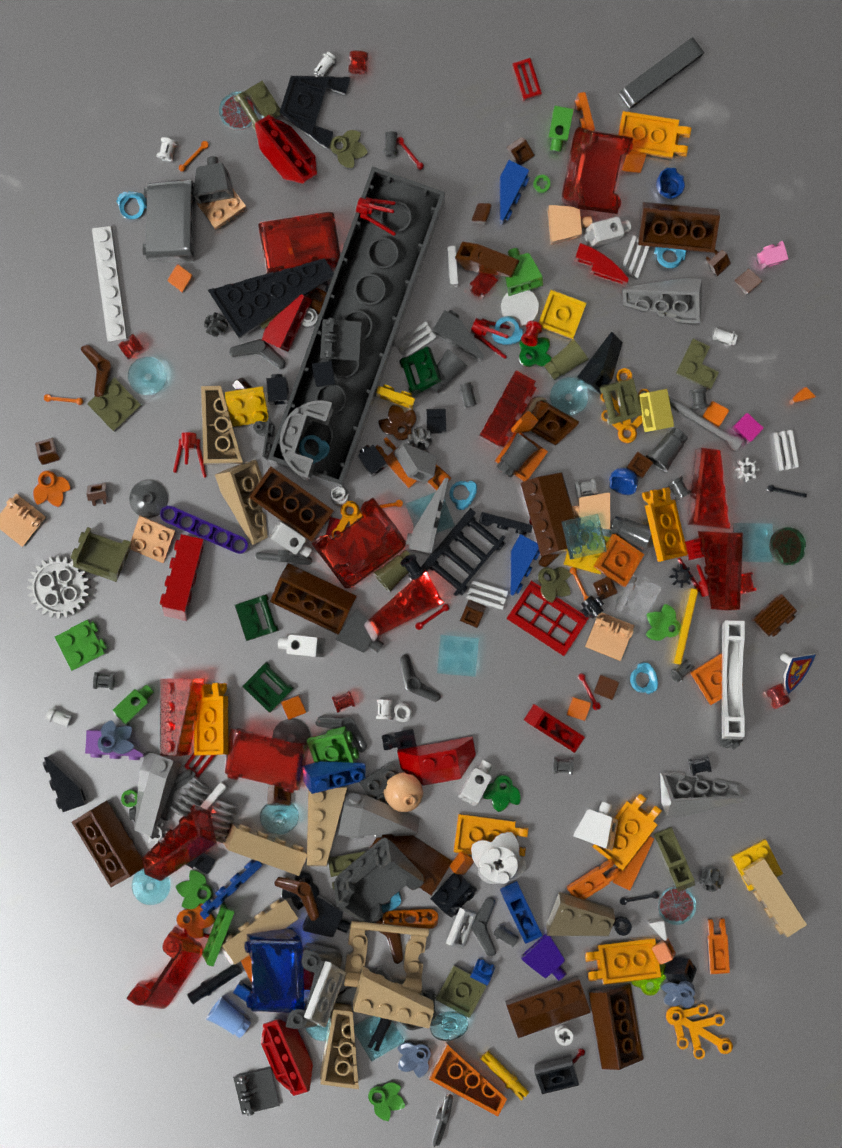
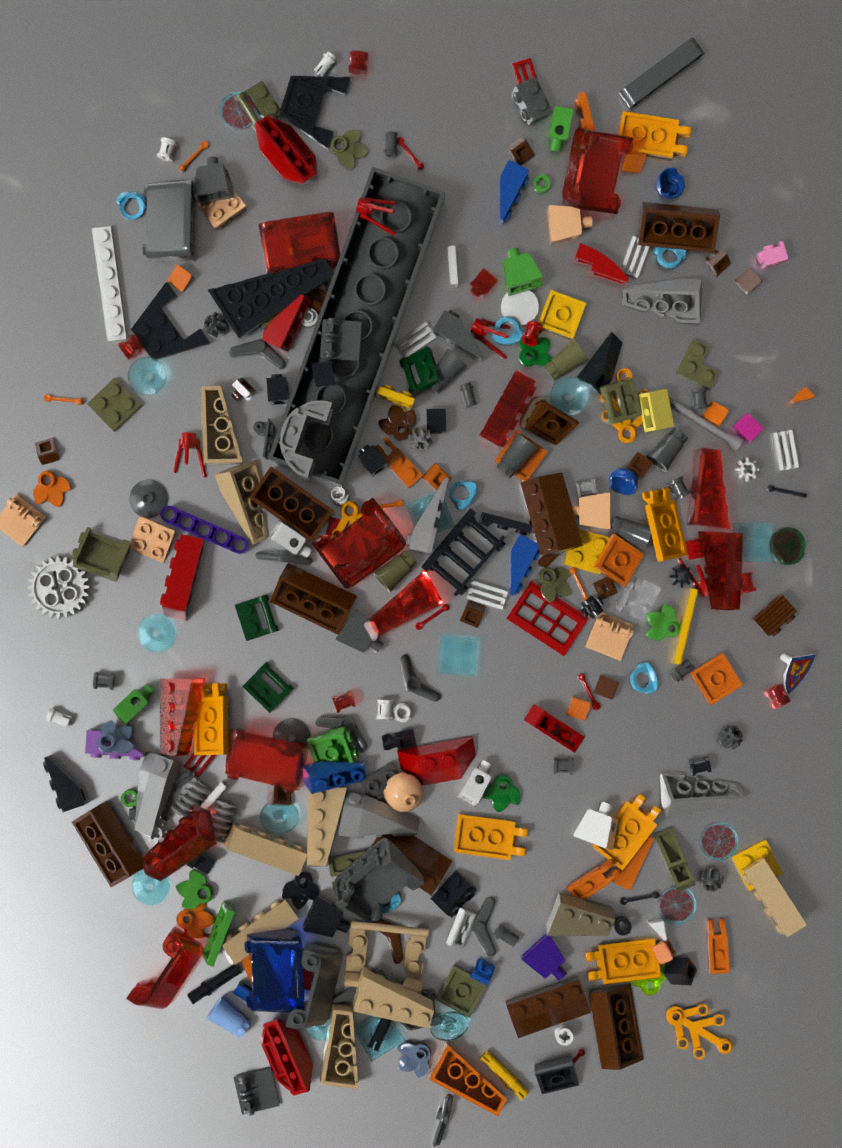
(81, 644): bright green plate -> none
(96, 492): reddish brown tile -> none
(102, 367): reddish brown piece -> none
(158, 333): none -> black wing
(166, 630): none -> clear light blue dish
(246, 406): yellow plate -> none
(251, 867): blue wing -> none
(293, 707): orange slope -> none
(304, 891): reddish brown piece -> none
(308, 645): white torso -> none
(323, 448): medium azure piece -> none
(325, 994): white tile -> none
(389, 1100): bright green plate -> none
(412, 566): black bush -> none
(416, 462): light grey slope -> none
(423, 913): orange beam -> none
(461, 863): orange slope -> none
(481, 213): reddish brown slope -> none
(485, 260): reddish brown slope -> none
(503, 847): white brick -> none
(521, 912): blue slope -> none
(525, 423): orange slope -> none
(531, 100): none -> dark grey bracket
(584, 536): clear light blue plate -> none
(606, 232): white torso -> none
(679, 994): sand blue plate -> none
(718, 841): none -> clear light blue tile
(724, 336): white pin -> none
(732, 664): white arch -> none

